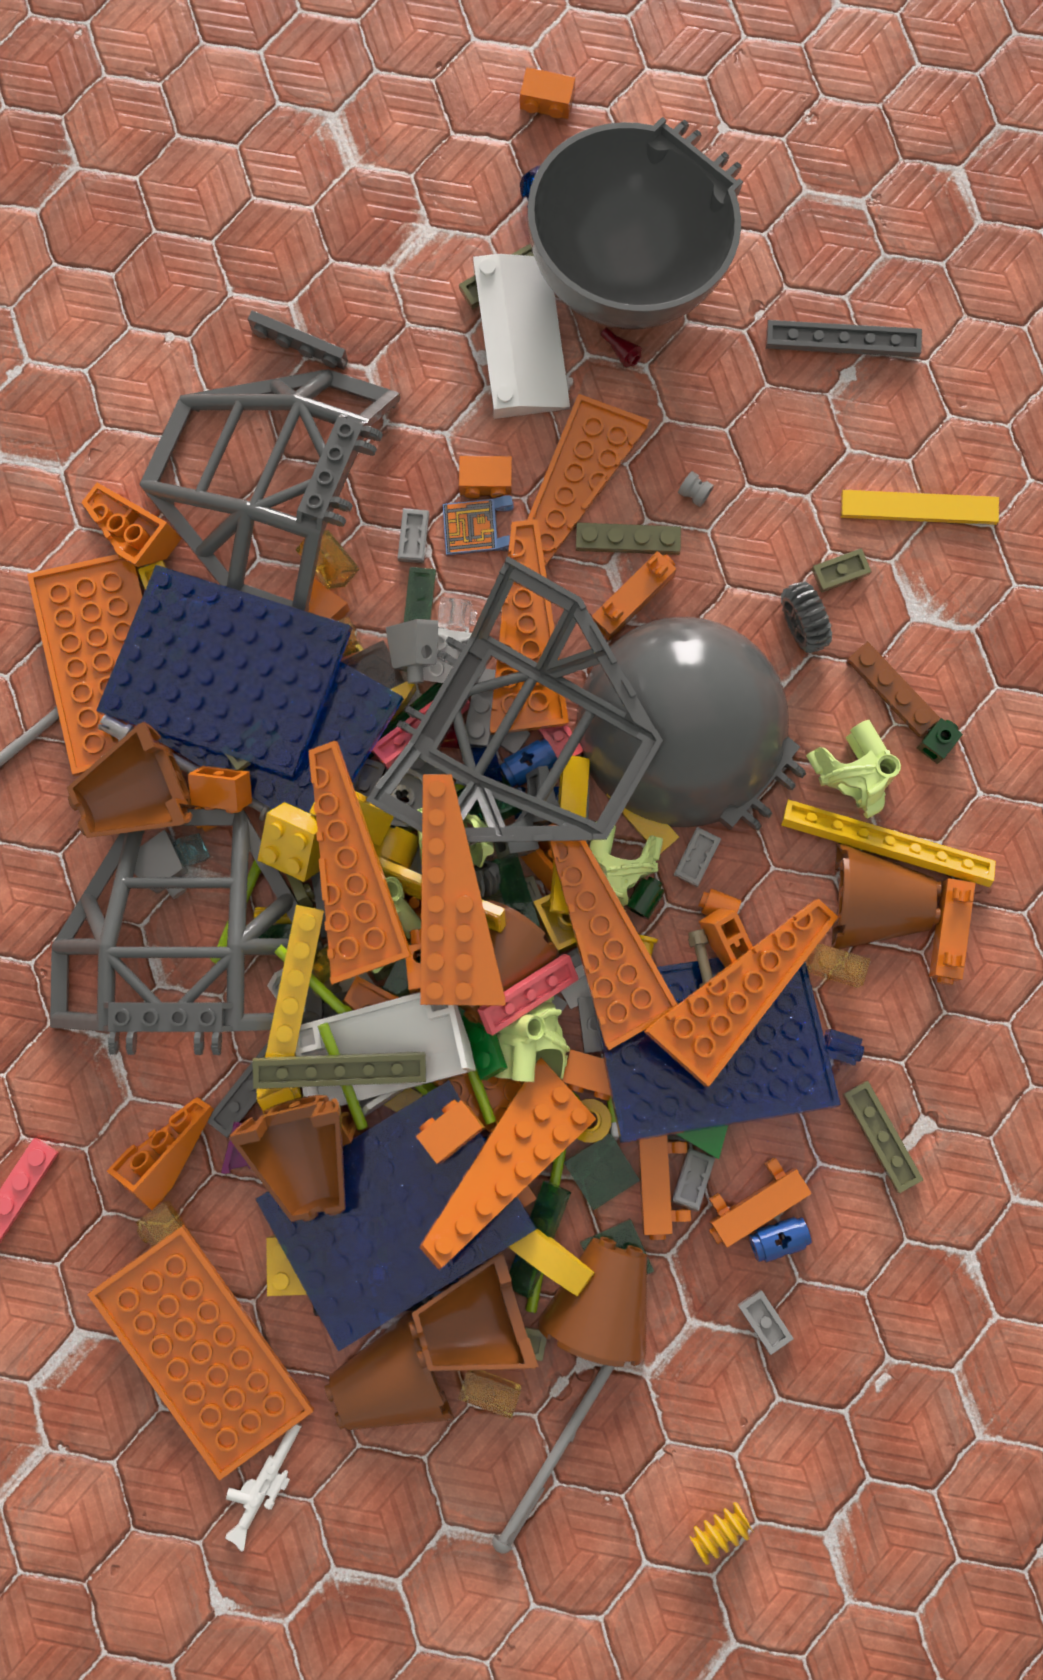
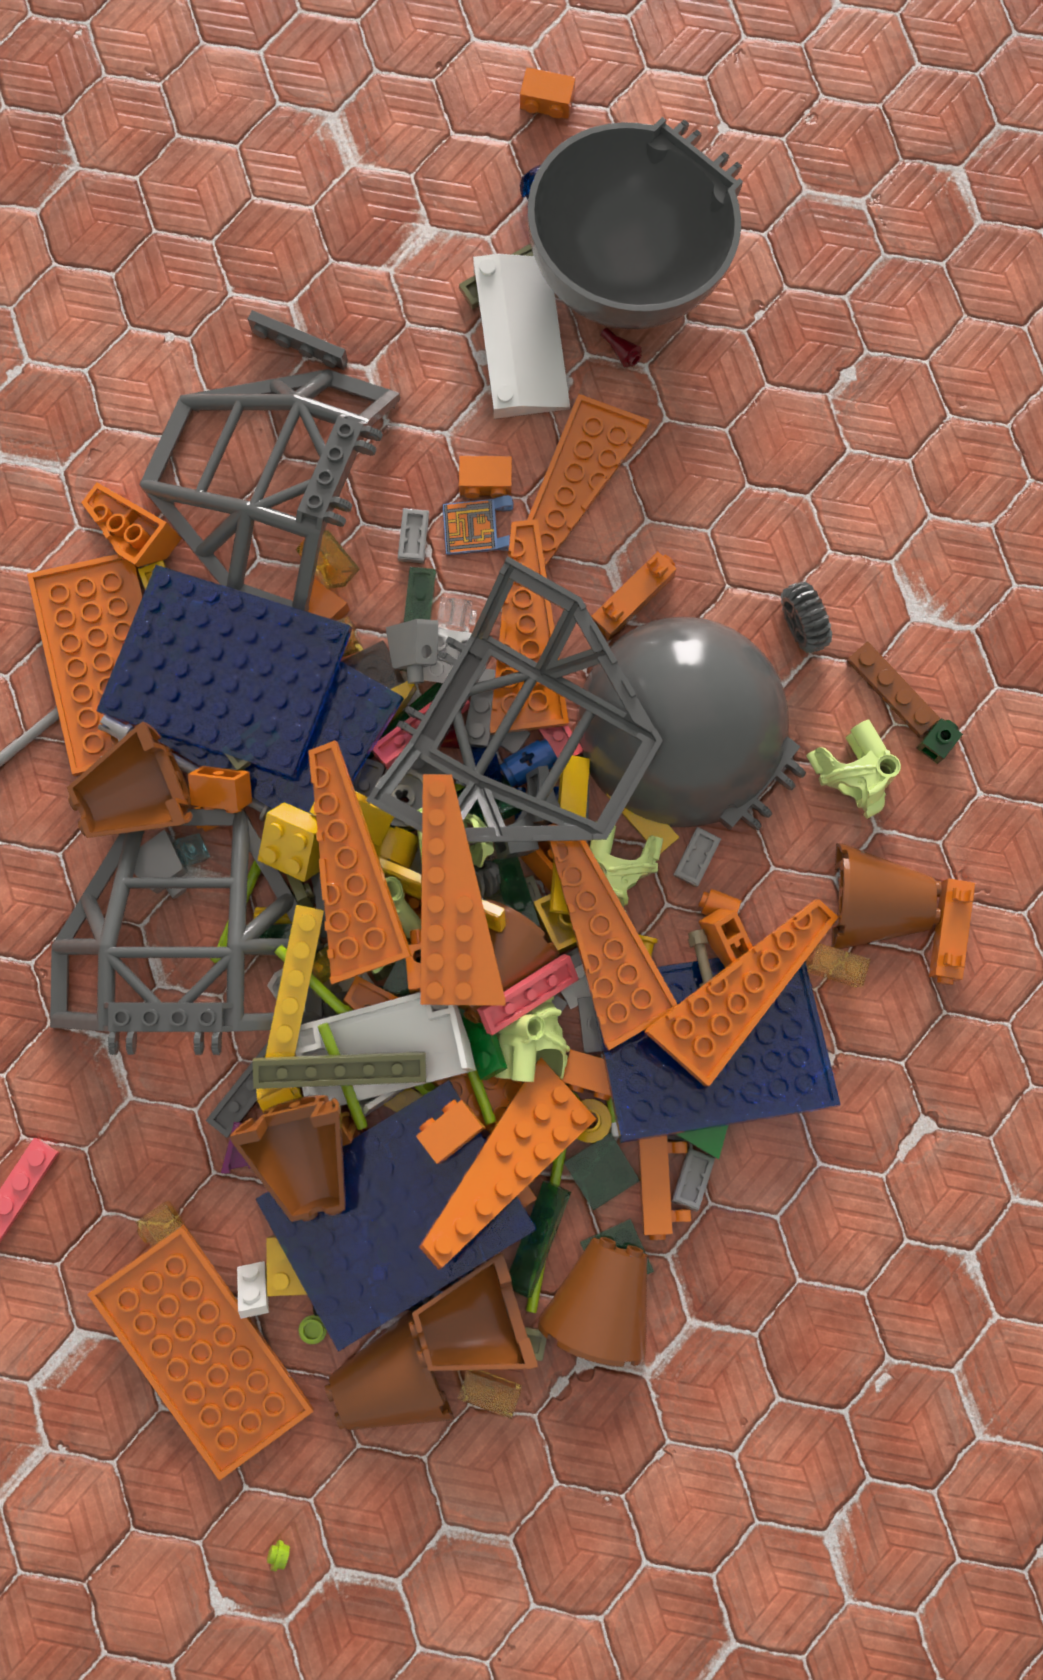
(156, 1163): orange wedge -> none
(252, 1289): none -> white plate
(254, 1491): white piece -> none
(278, 1555): none -> lime plate
(312, 1330): none -> lime plate
(503, 1543): light grey bar -> none
(553, 1261): yellow slope -> none
(628, 538): olive plate -> none
(645, 897): dark green brick -> none
(695, 488): light grey wheel -> none
(721, 1533): yellow piece -> none
(758, 1207): orange brick -> none
(765, 1321): light grey plate -> none
(796, 1239): blue piece -> none
(841, 570): olive plate -> none
(843, 338): dark grey plate -> none
(843, 1047): clear blue brick -> none
(882, 1137): olive plate -> none
(889, 843): yellow plate -> none
(919, 507): yellow tile -> none

